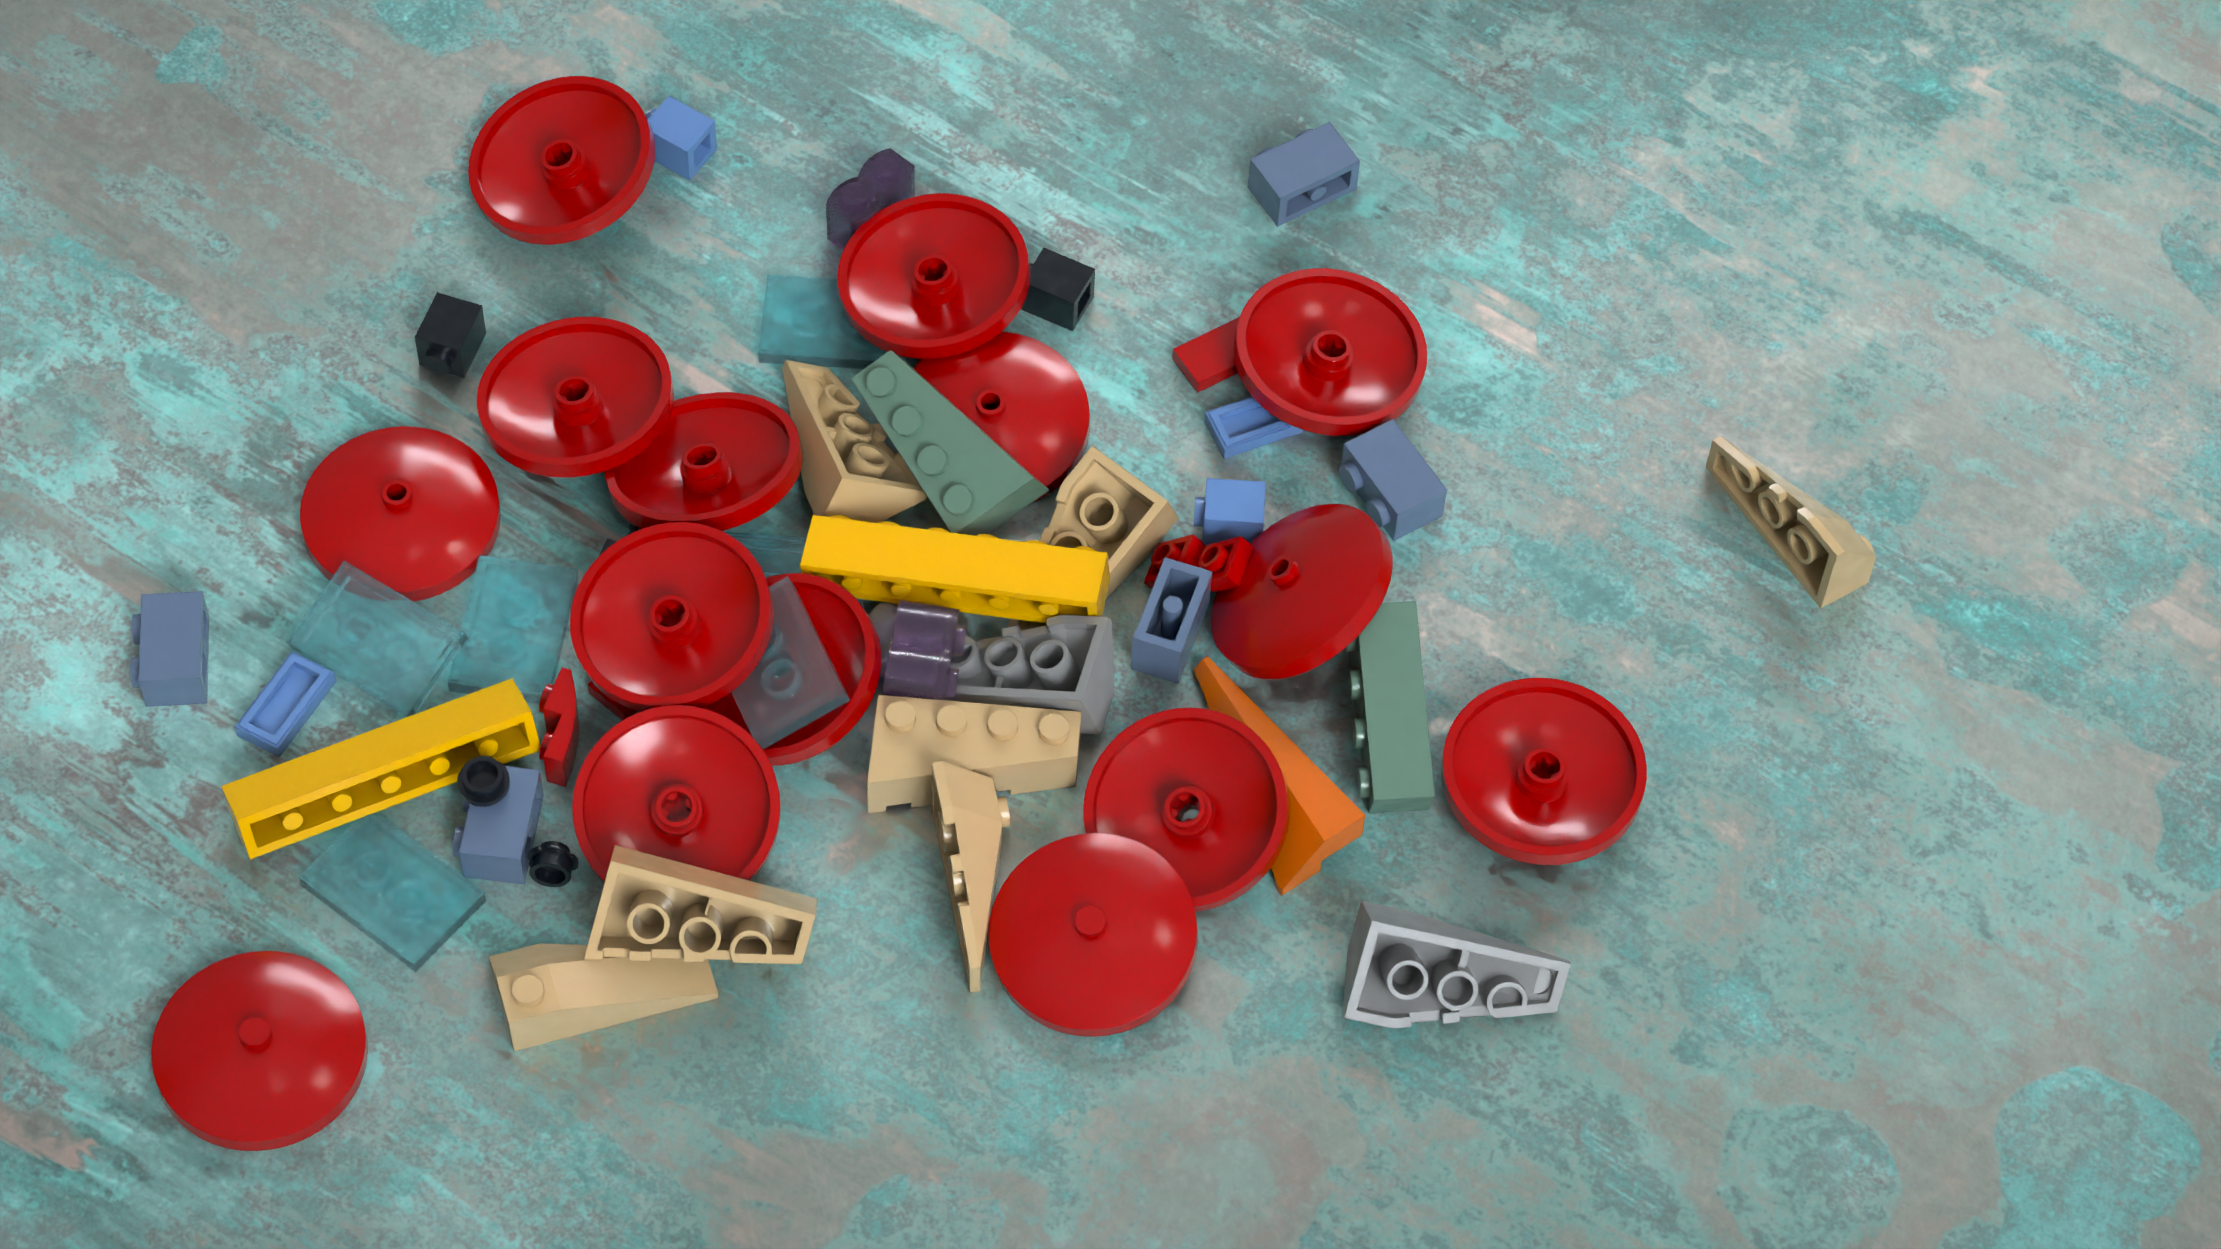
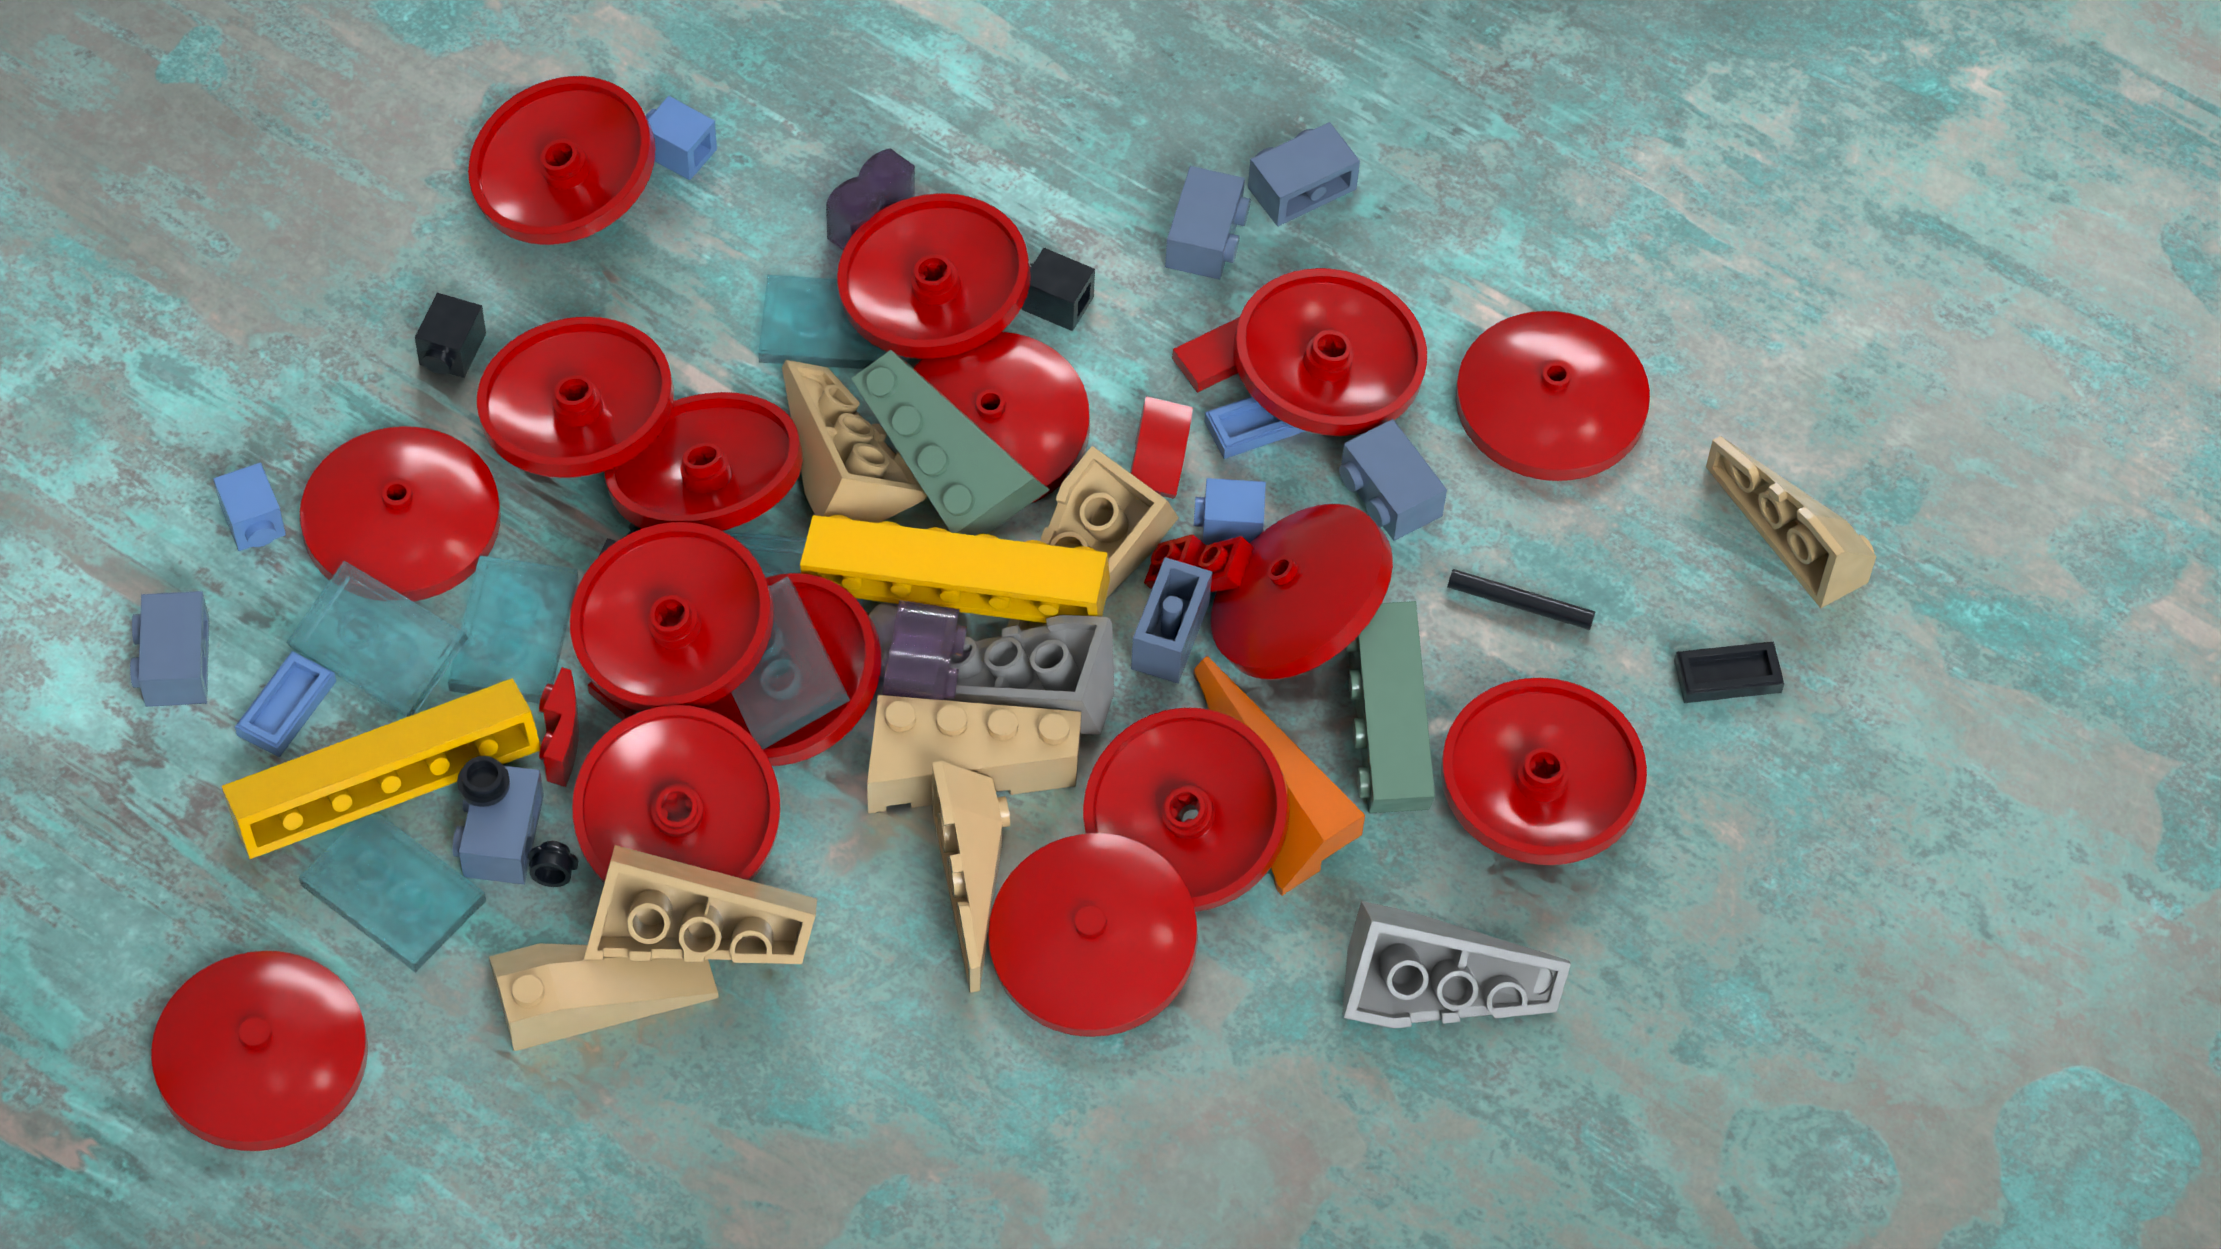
(249, 507): none -> medium blue brick
(1161, 445): none -> red slope
(1206, 223): none -> sand blue brick
(1521, 599): none -> black bar
(1552, 395): none -> red dish
(1729, 672): none -> black tile

